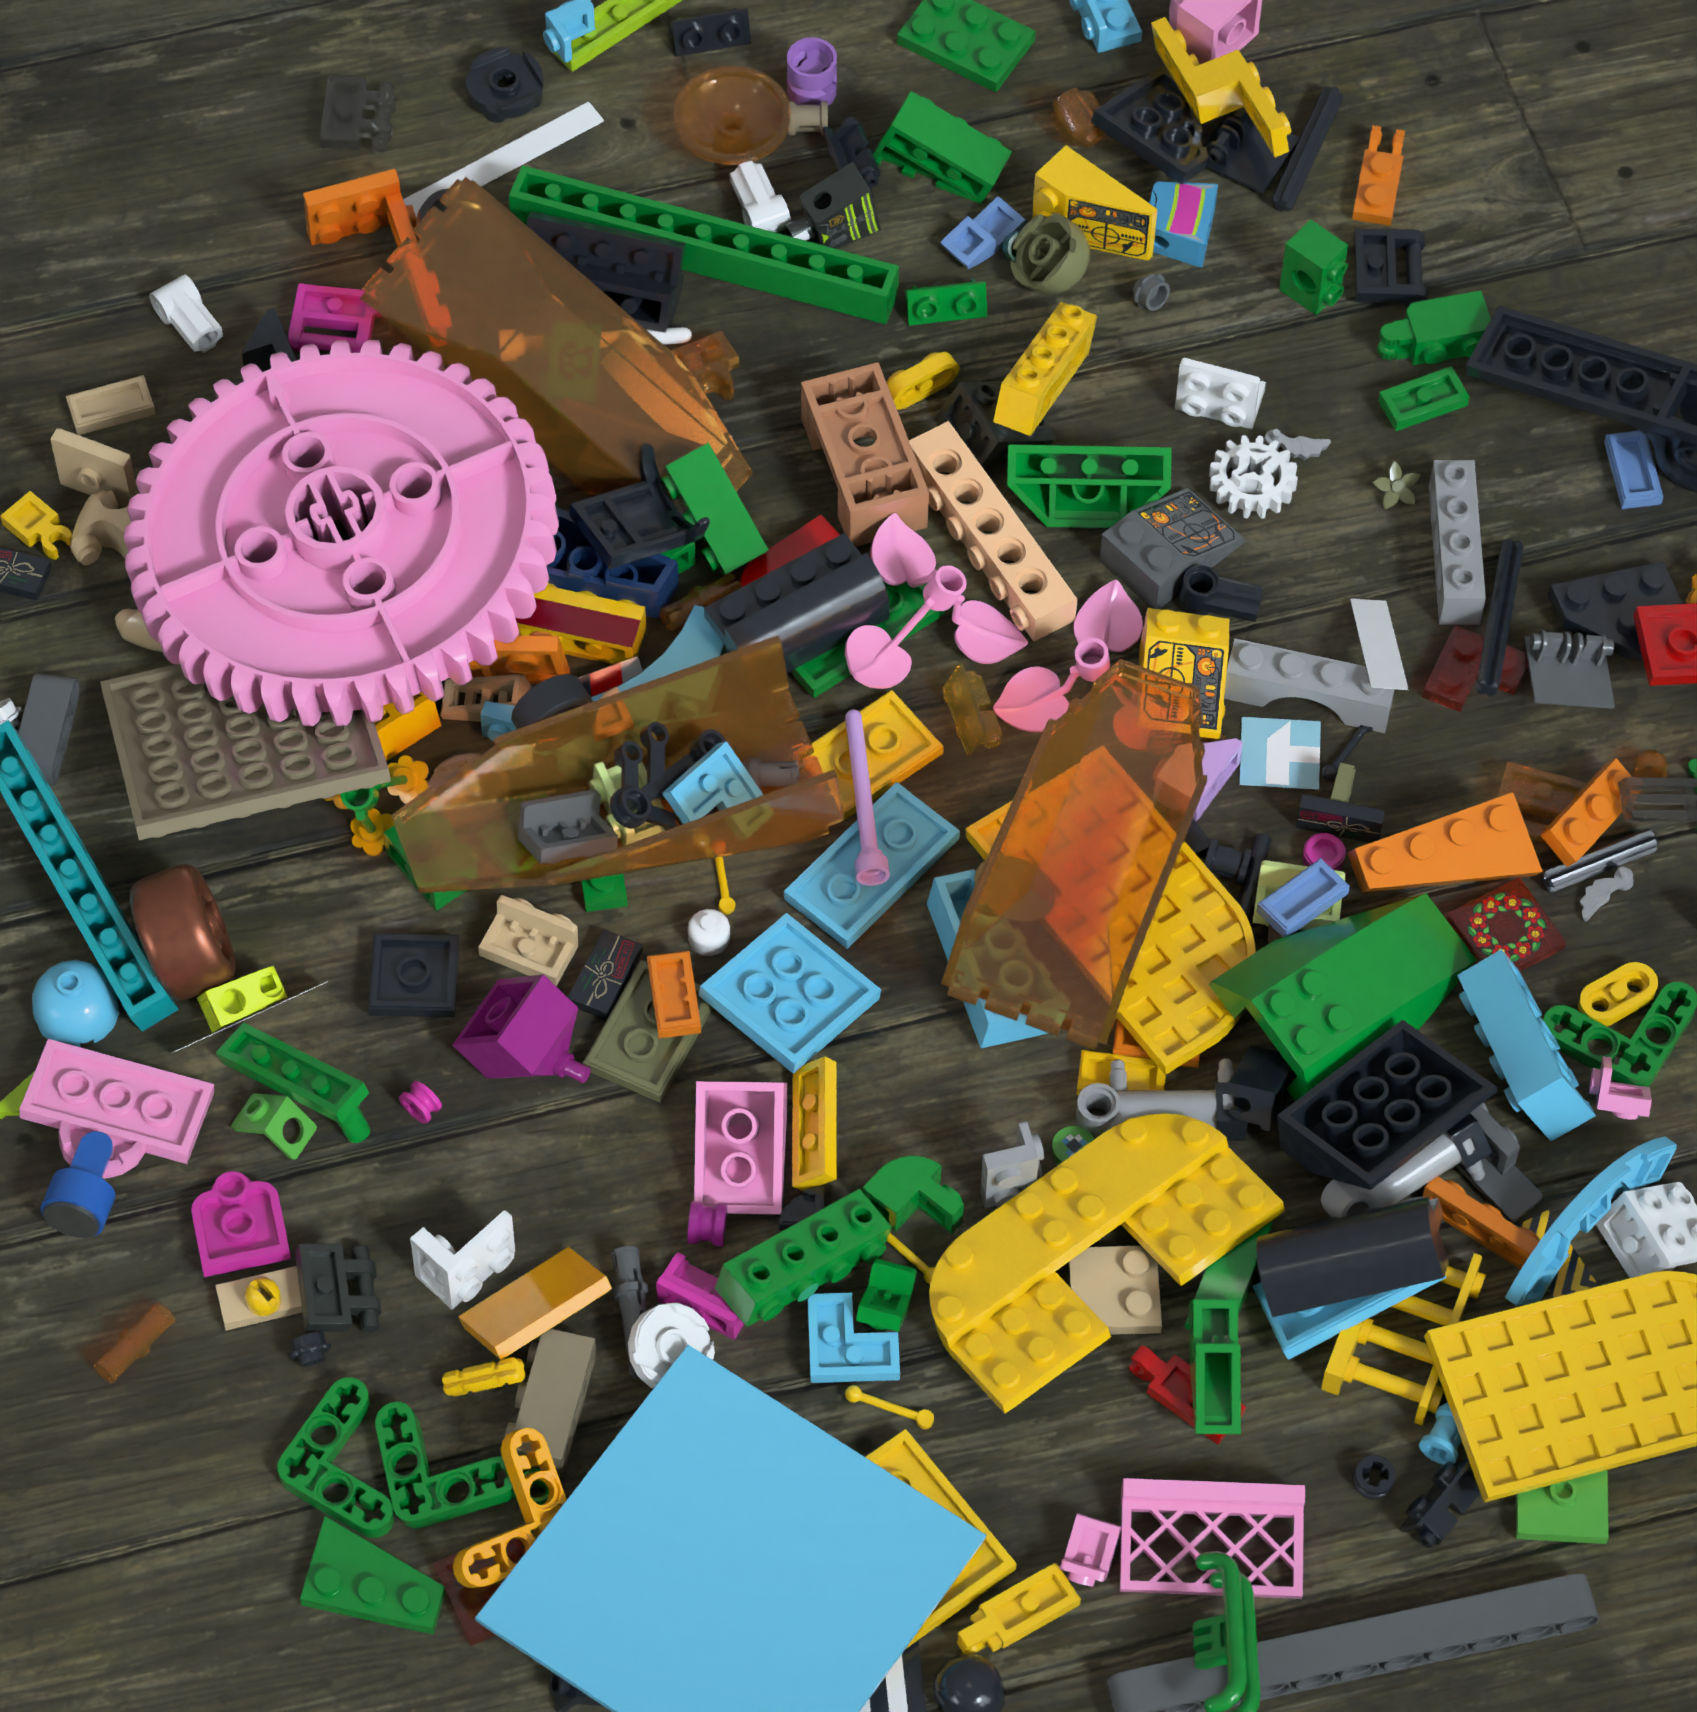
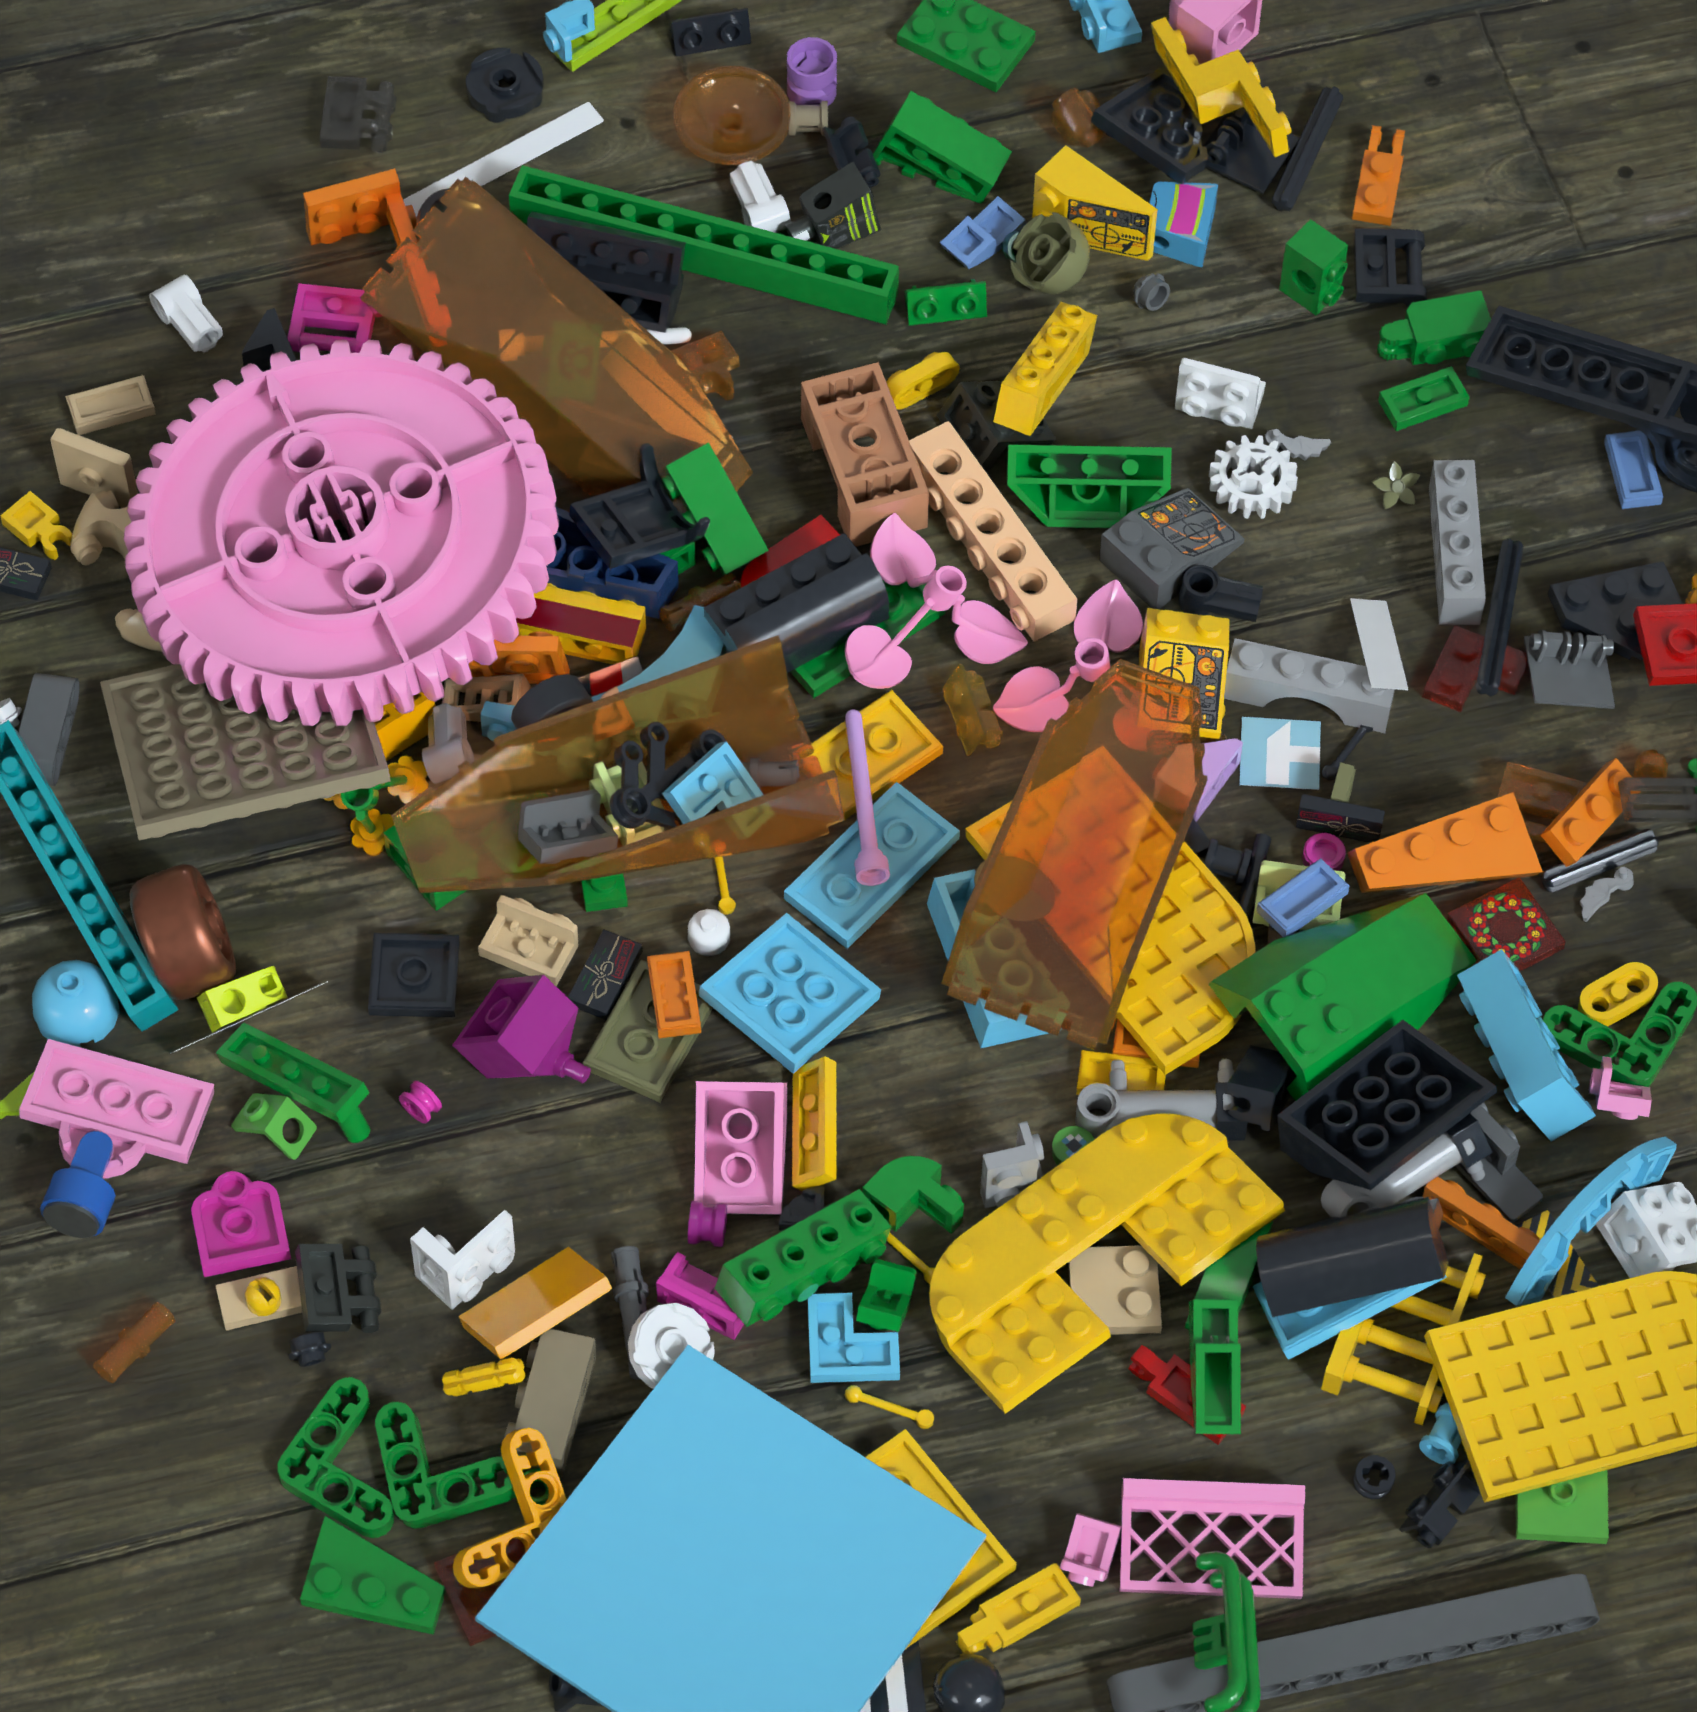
(447, 743): none -> light grey piece

